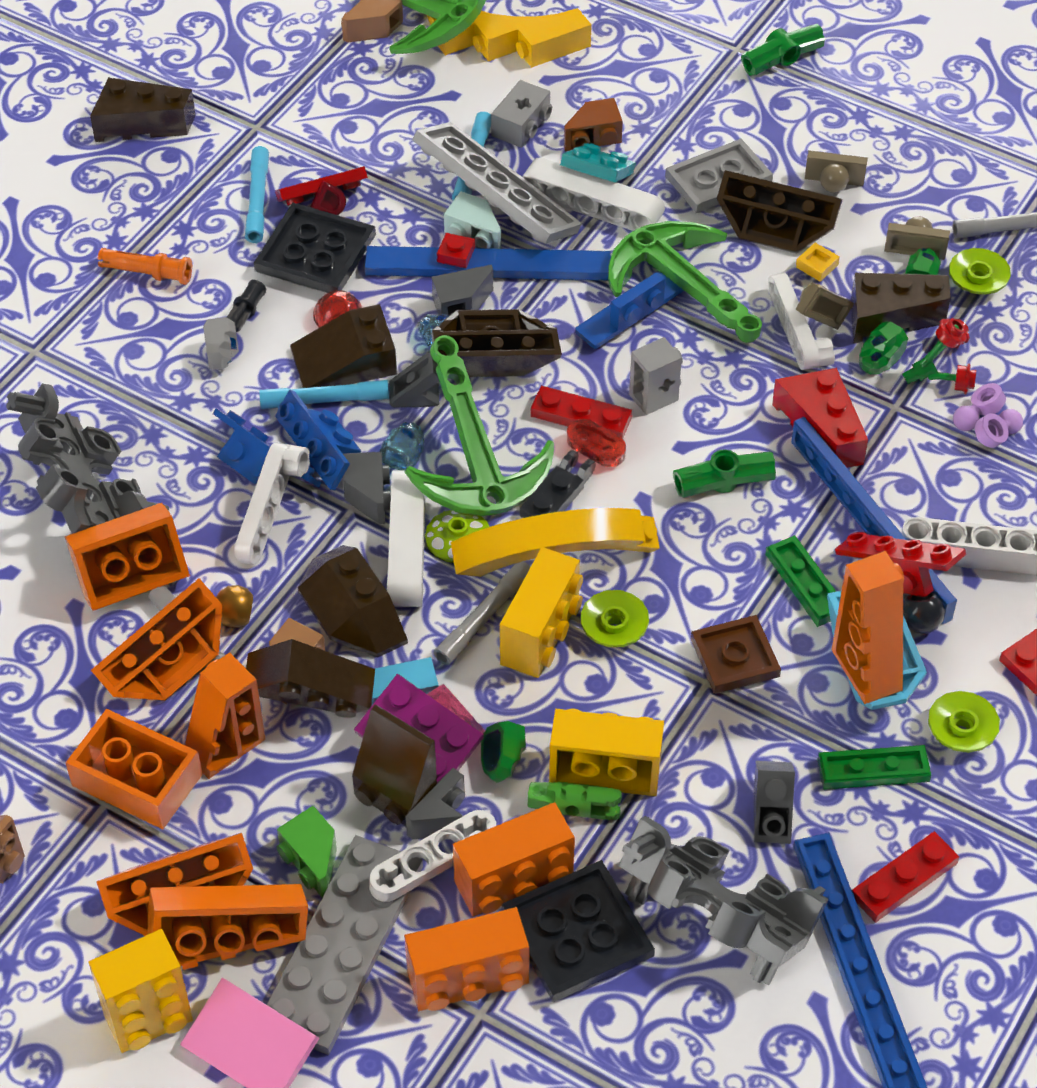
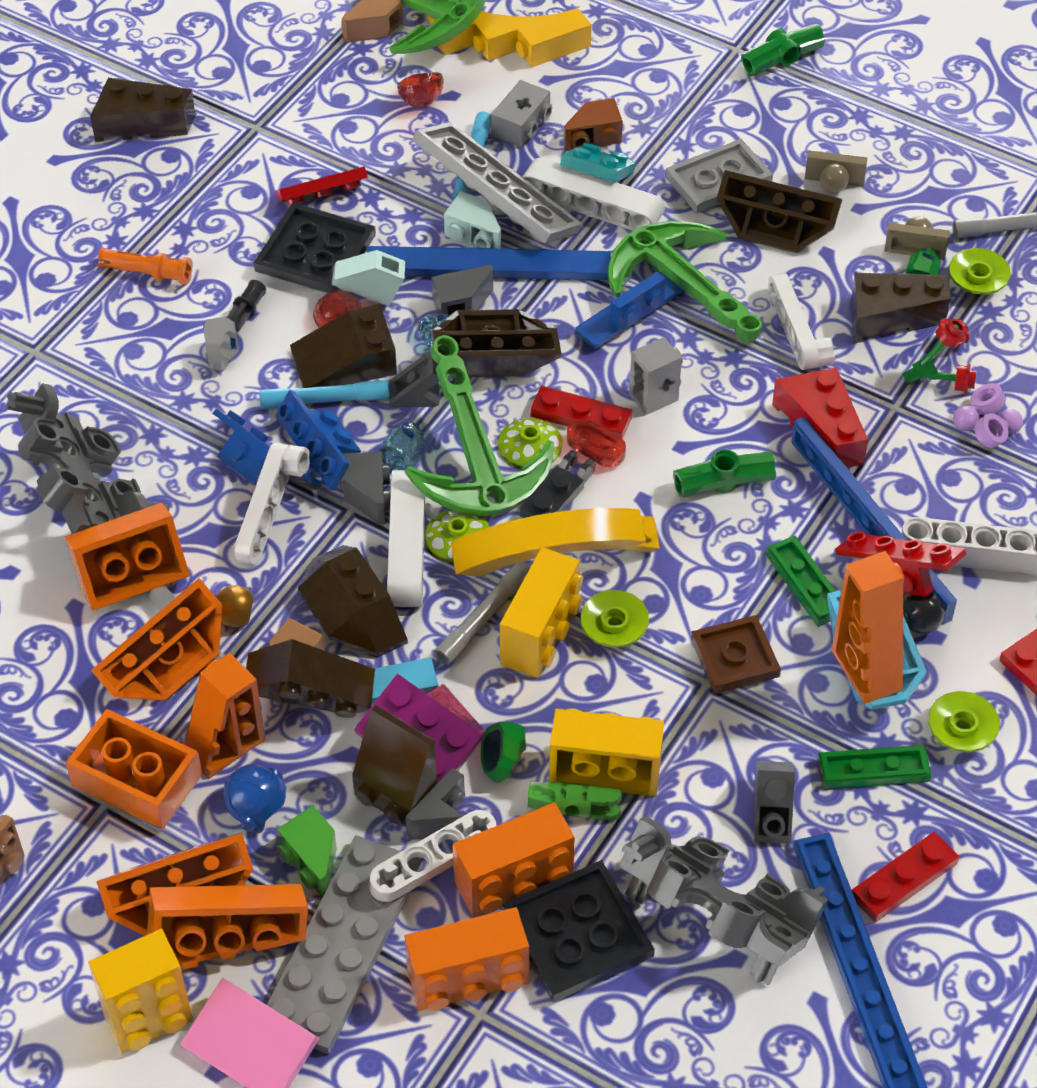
(254, 795): none -> blue cap
(255, 217): medium azure piece -> none
(329, 199): dark red tile -> none
(370, 275): none -> light aqua slope
(421, 88): none -> clear red piece
(456, 250): red plate -> none
(525, 440): none -> lime dish
(817, 261): yellow plate -> none
(824, 305): dark tan tile -> none
(883, 348): green rock -> none

